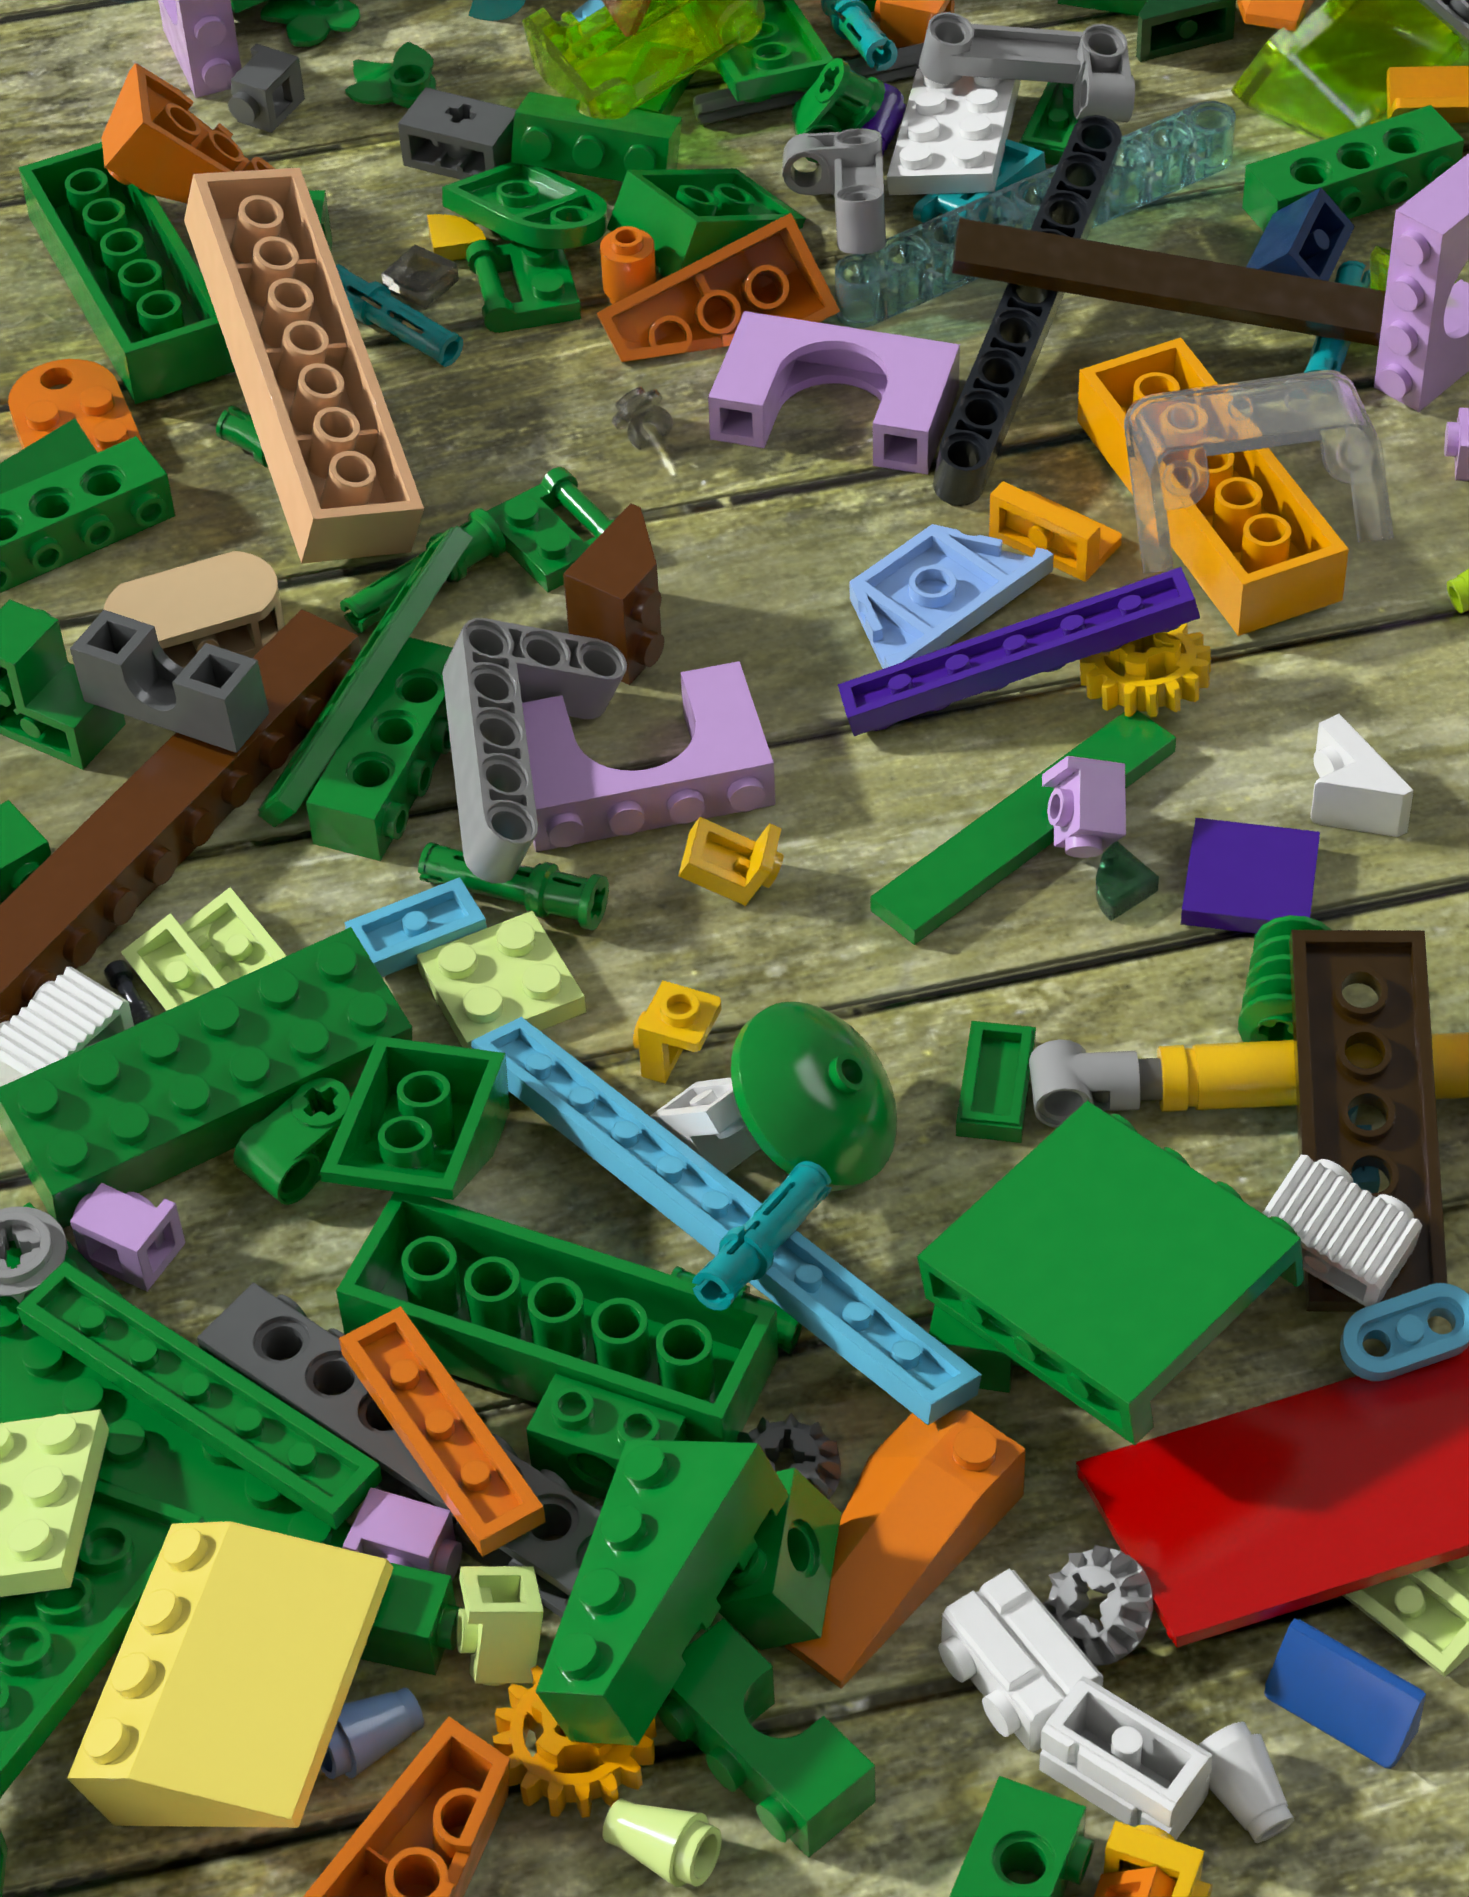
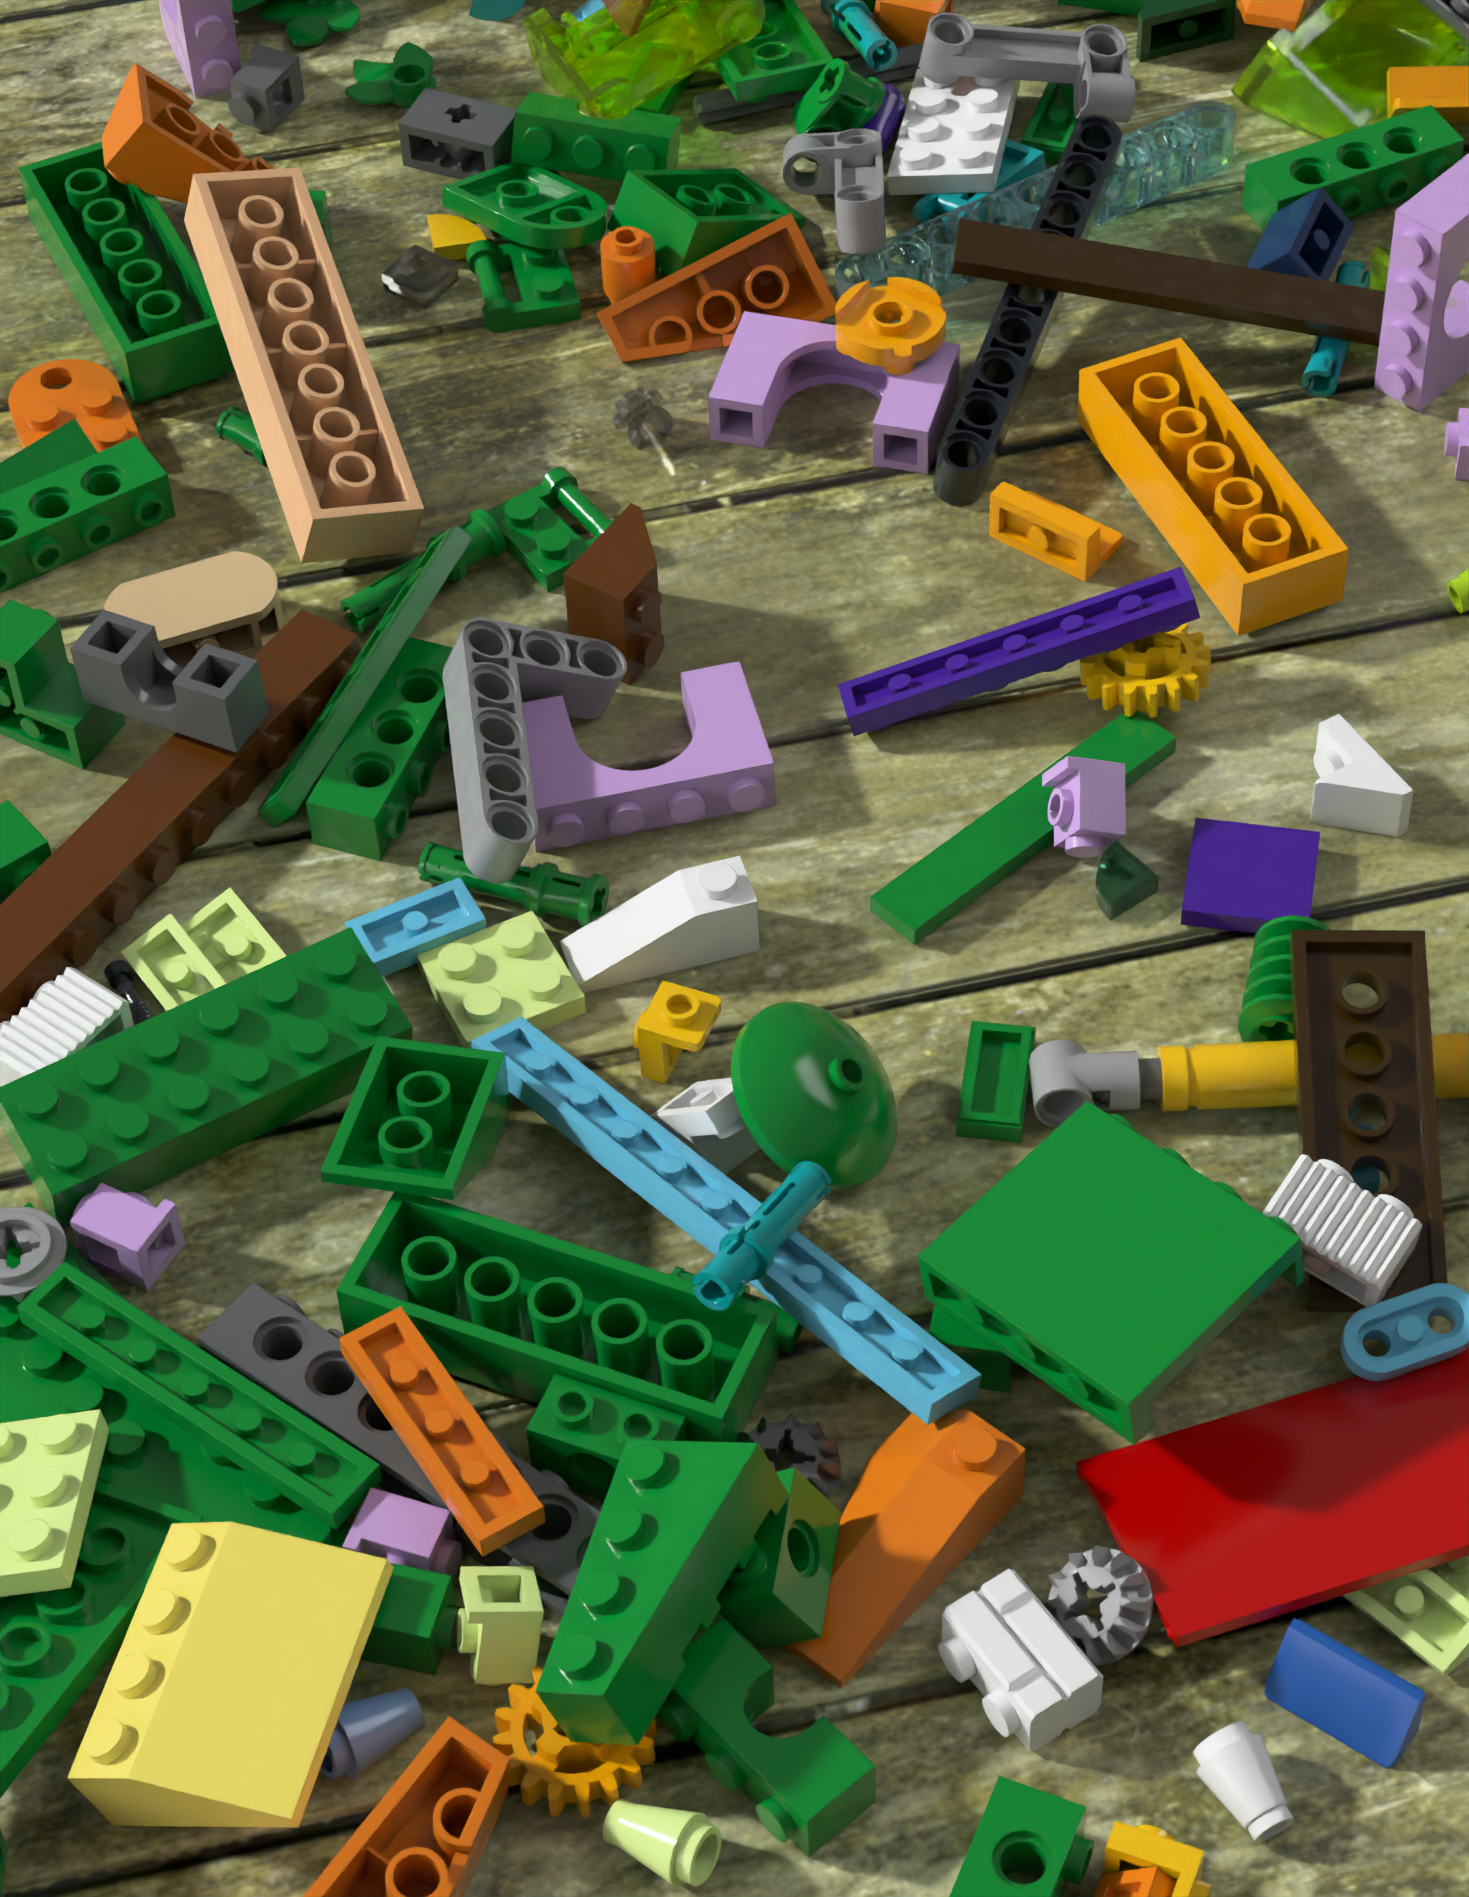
(292, 1143): green piece -> none
(434, 341): teal pin -> none
(670, 927): none -> white slope
(730, 861): yellow bracket -> none
(865, 330): none -> light orange plate
(939, 590): light blue wing -> none
(1124, 1760): white brick -> none
(1177, 430): clear windscreen -> none

